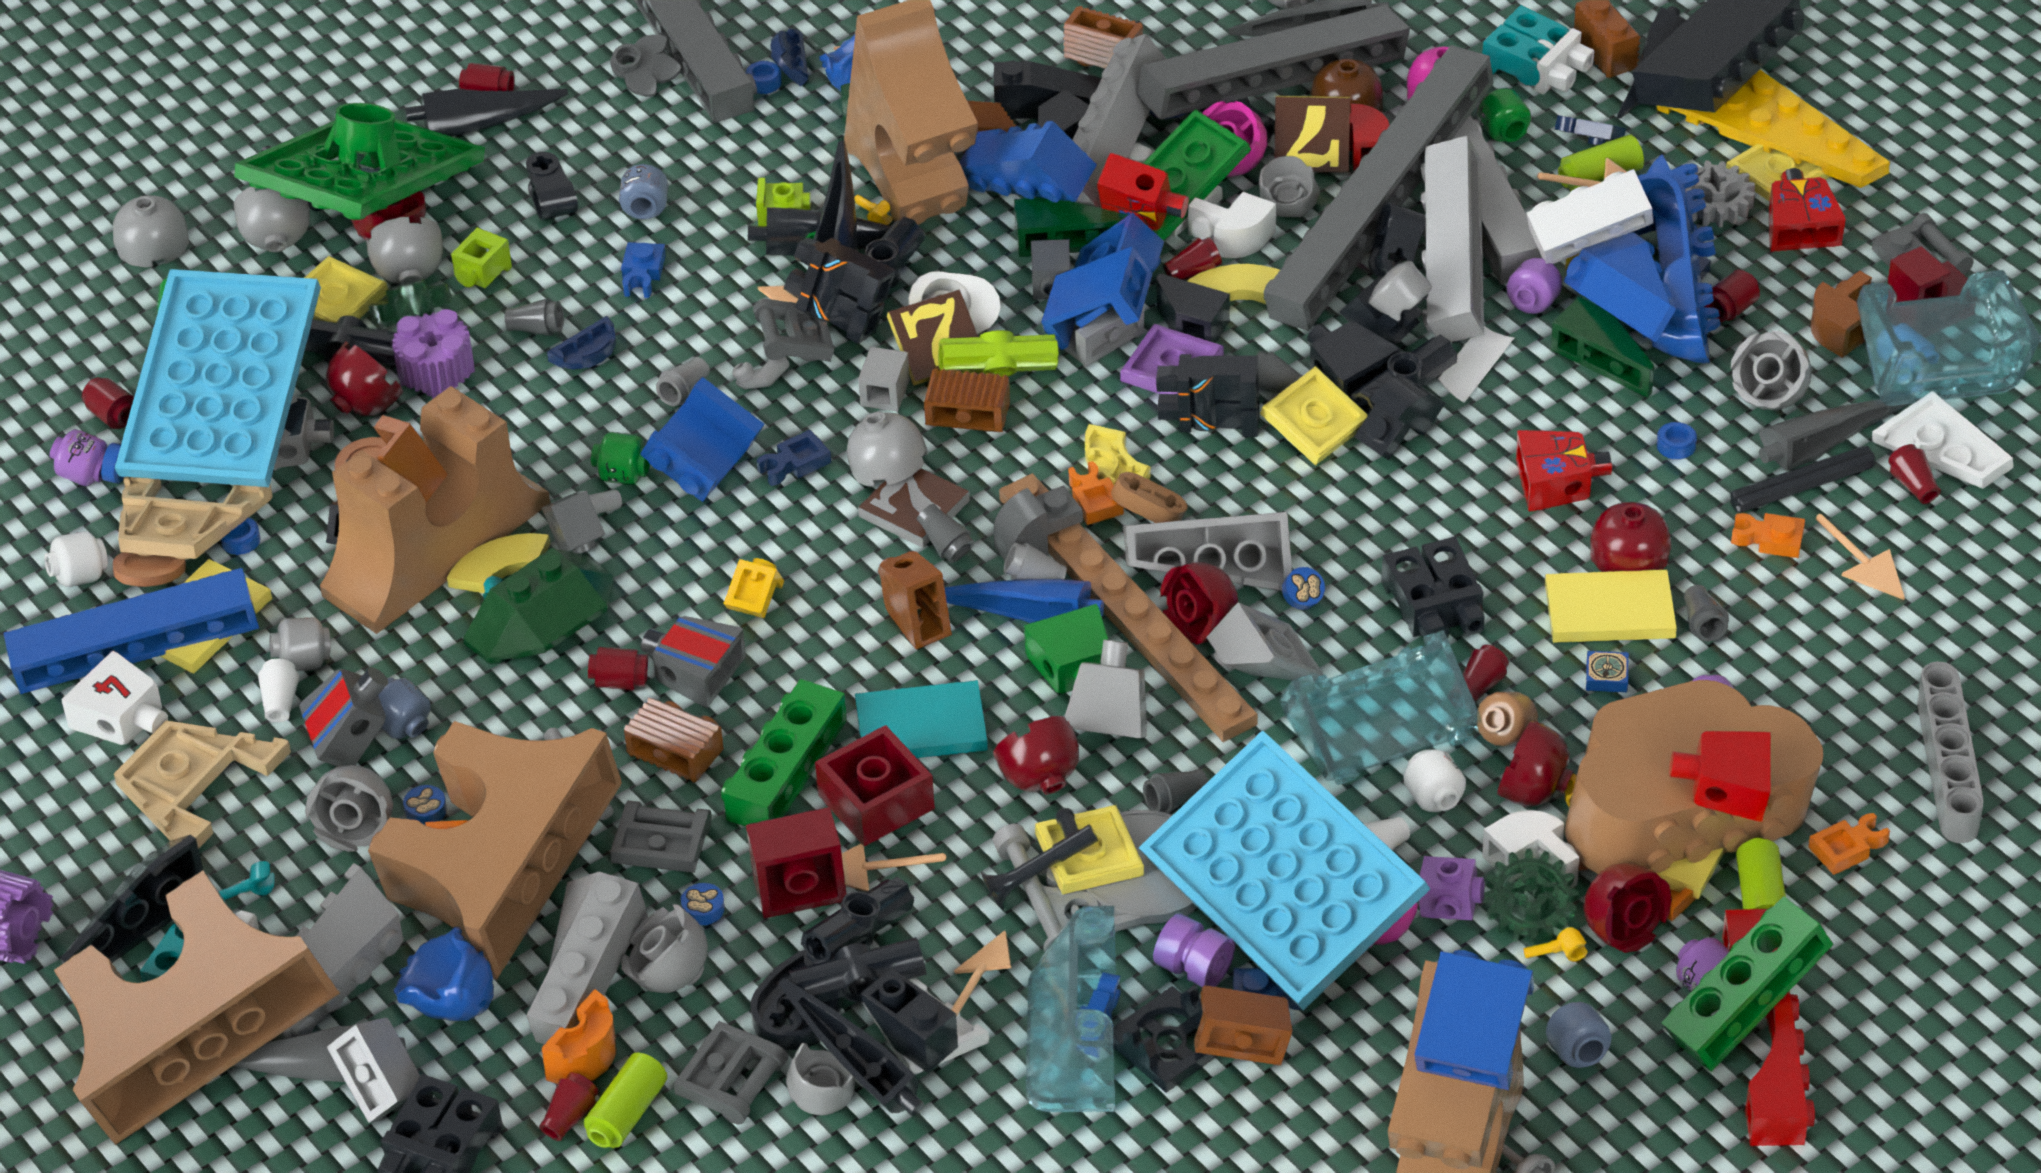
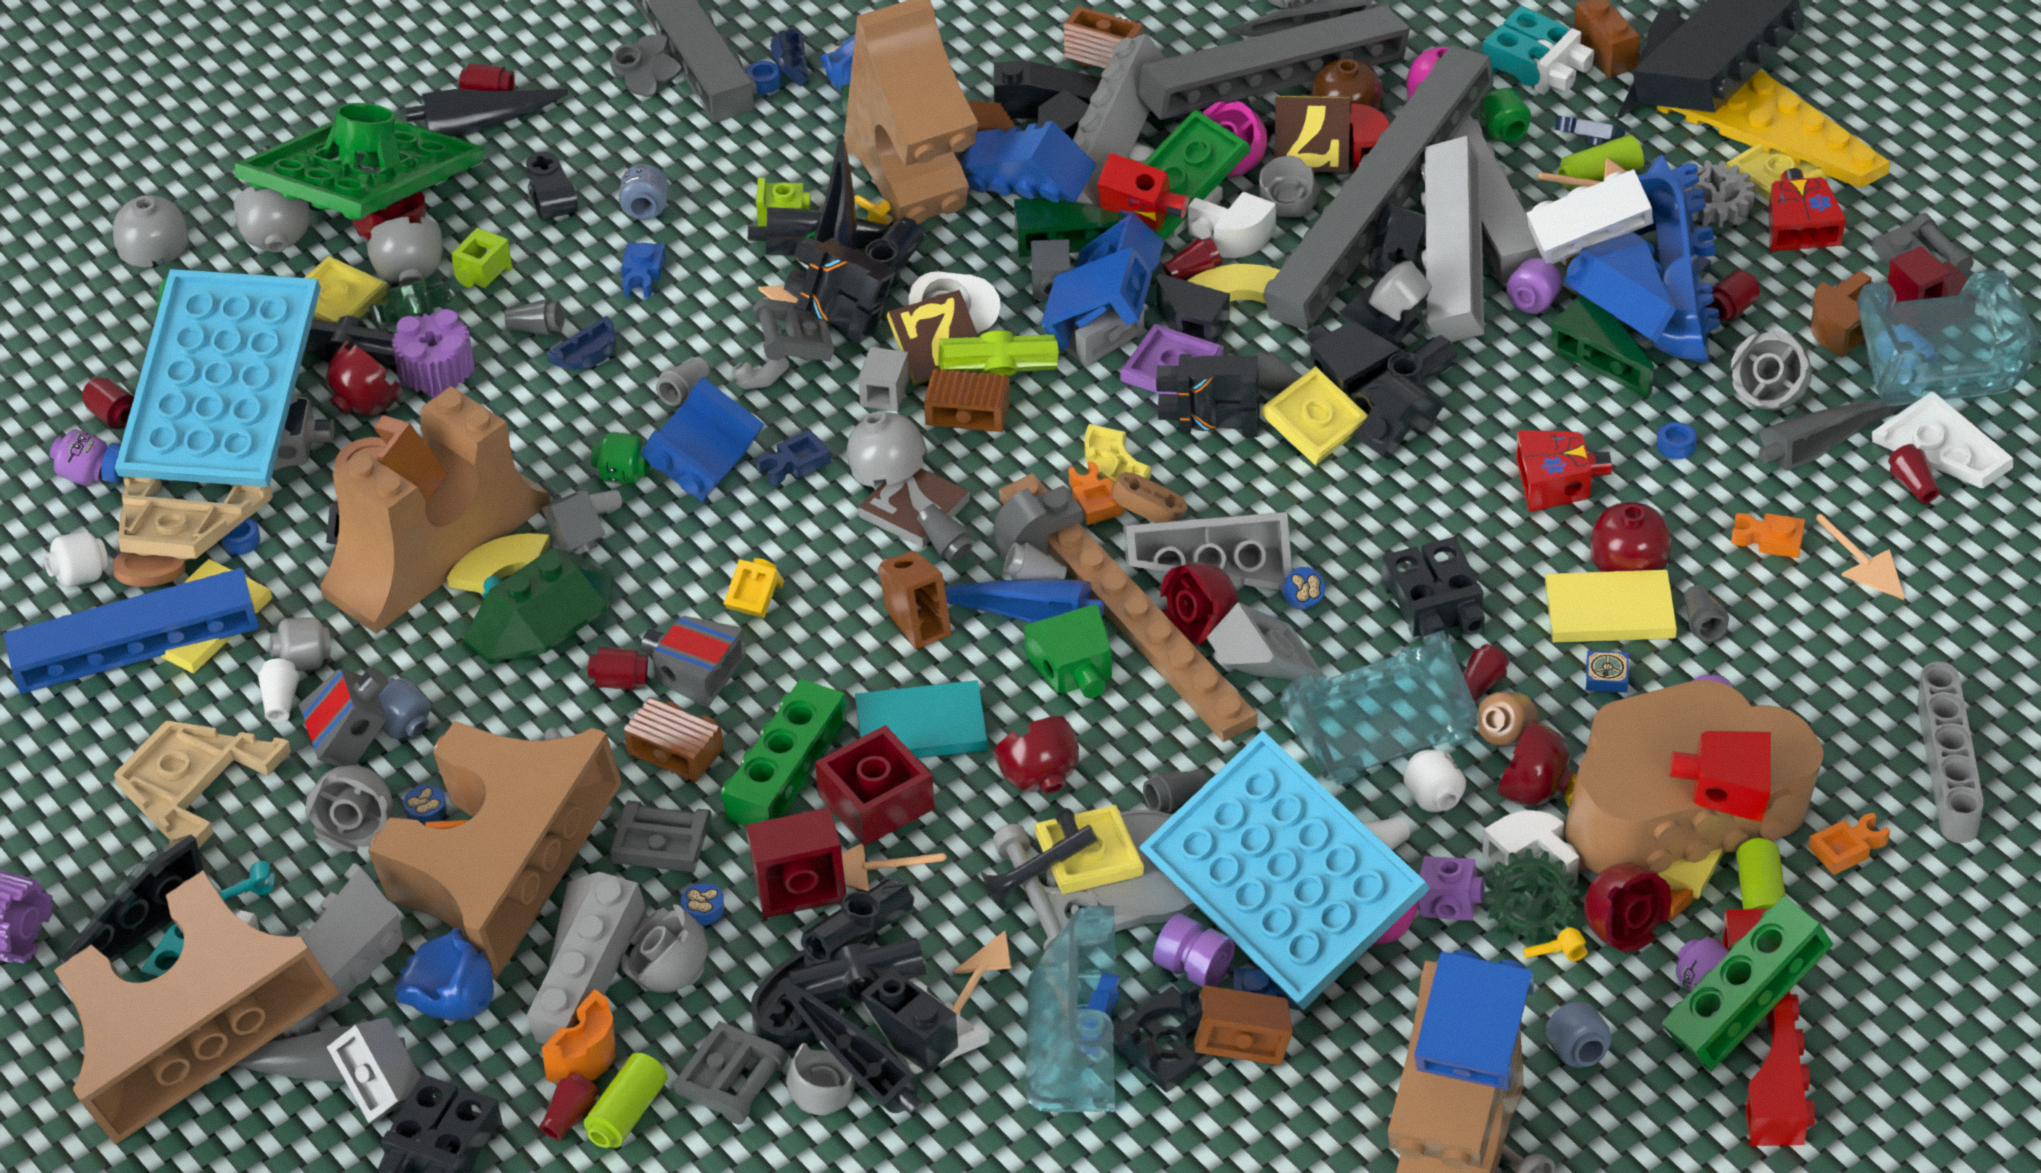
(114, 702): white torso -> none
(1109, 695): light grey torso -> none
(1474, 363): white sticker -> none
(1802, 479): black axle -> none

